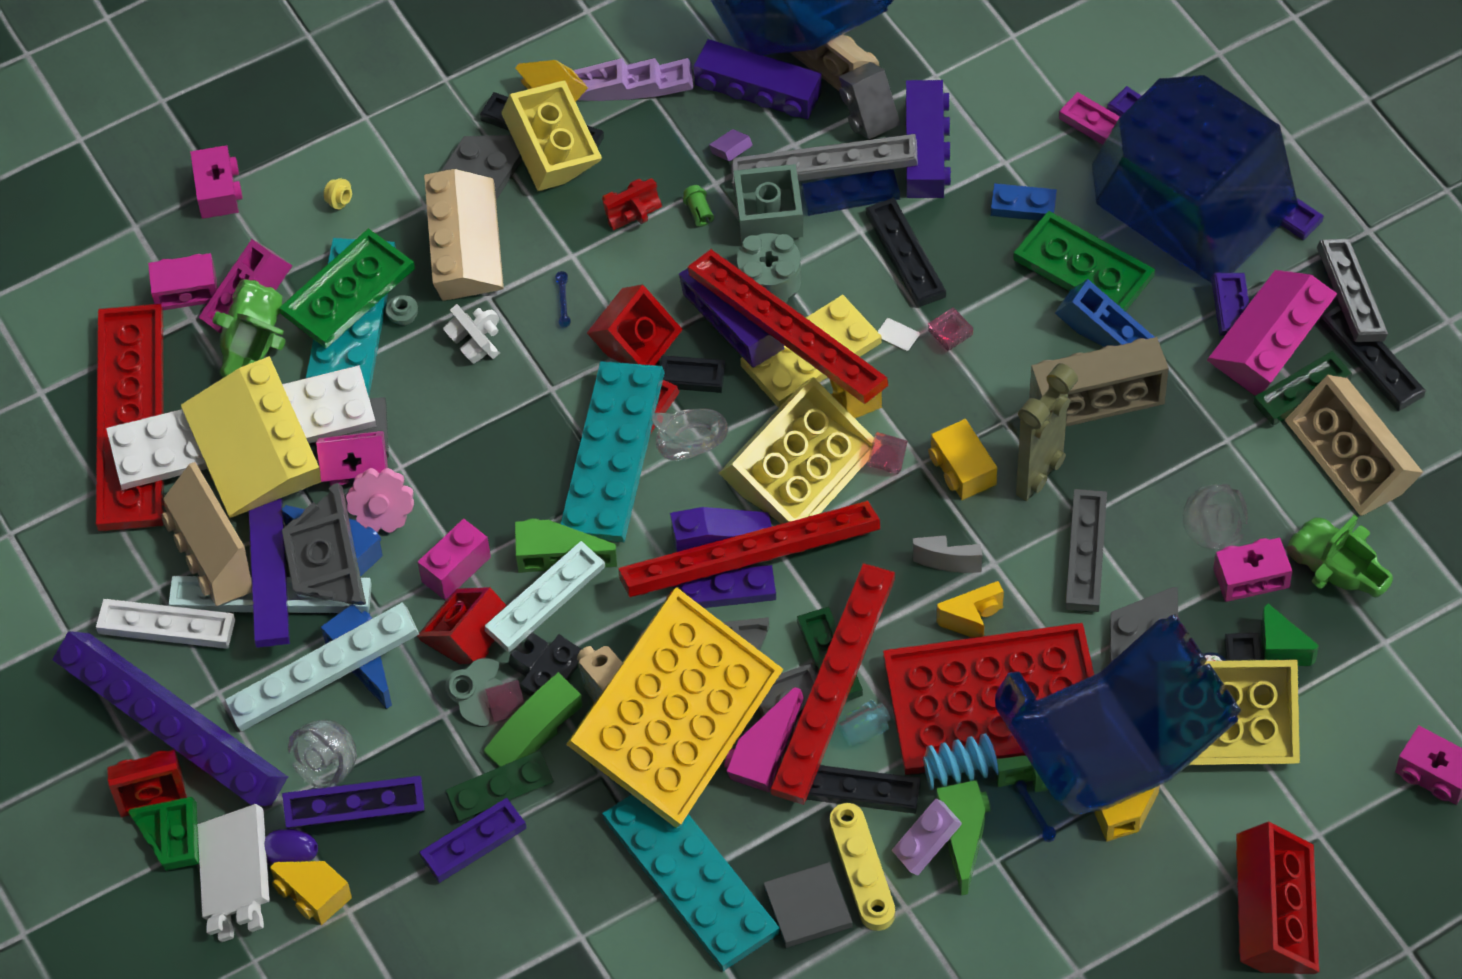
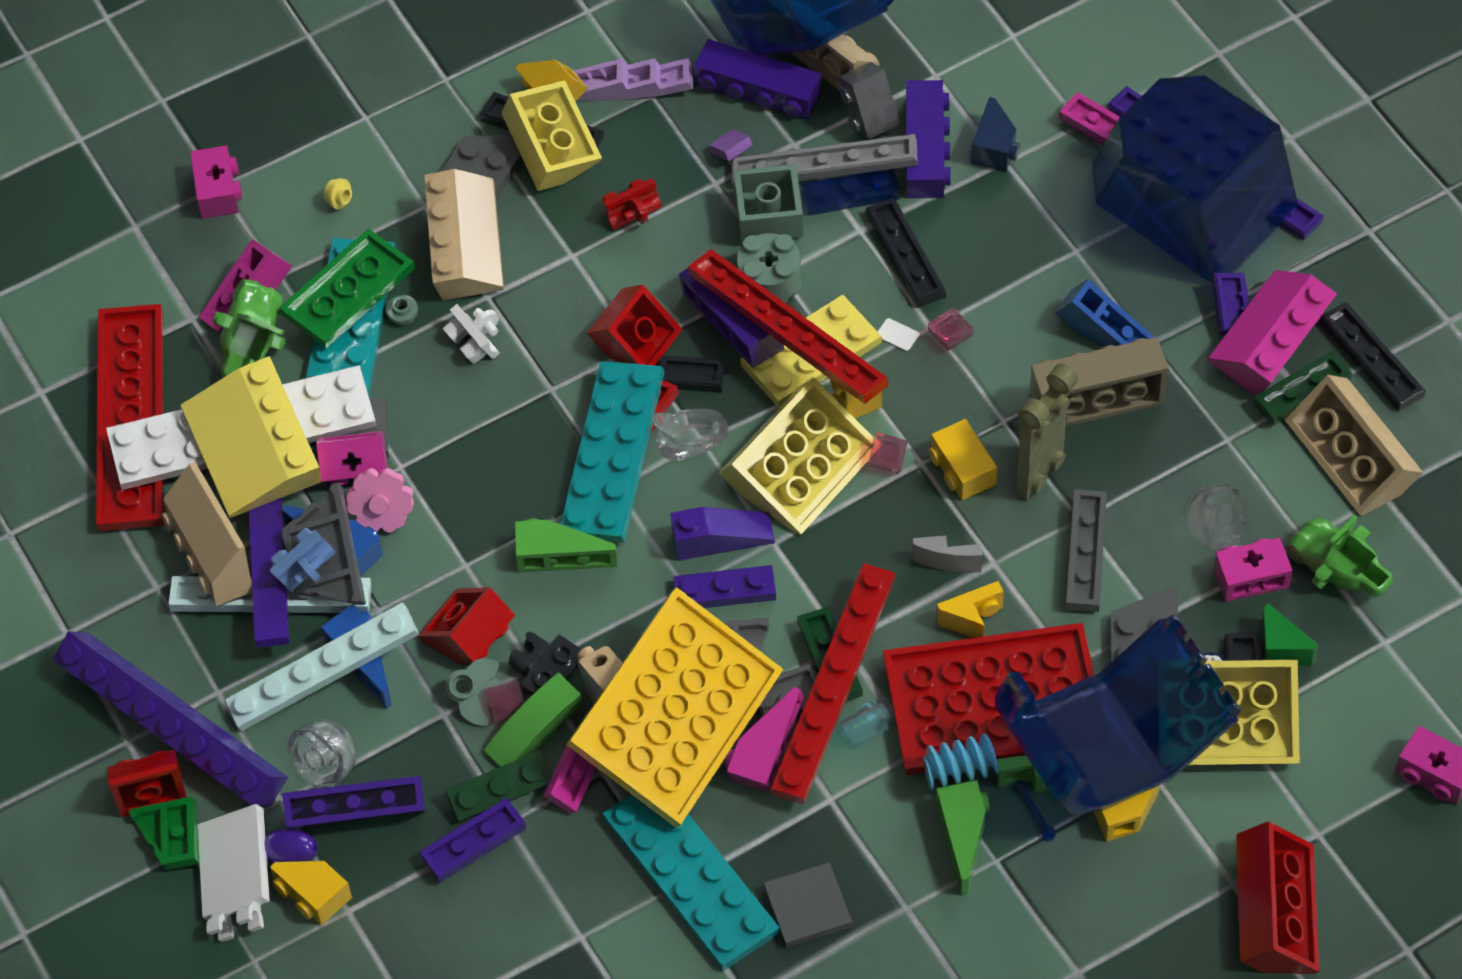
(165, 623): white plate -> none
(183, 281): dark pink brick -> none
(302, 560): none -> medium blue hips
(454, 559): dark pink brick -> none
(544, 596): light aqua plate -> none
(562, 279): clear blue hinge -> none
(569, 781): none -> dark pink plate
(696, 200): bright green pin -> none
(748, 549): red plate -> none
(862, 867): light yellow plate -> none
(865, 789): black tile -> none
(926, 836): lavender plate -> none
(995, 139): none -> dark blue slope
(1022, 201): blue plate -> none
(1074, 255): green plate -> none
(1352, 290): dark grey tile -> none

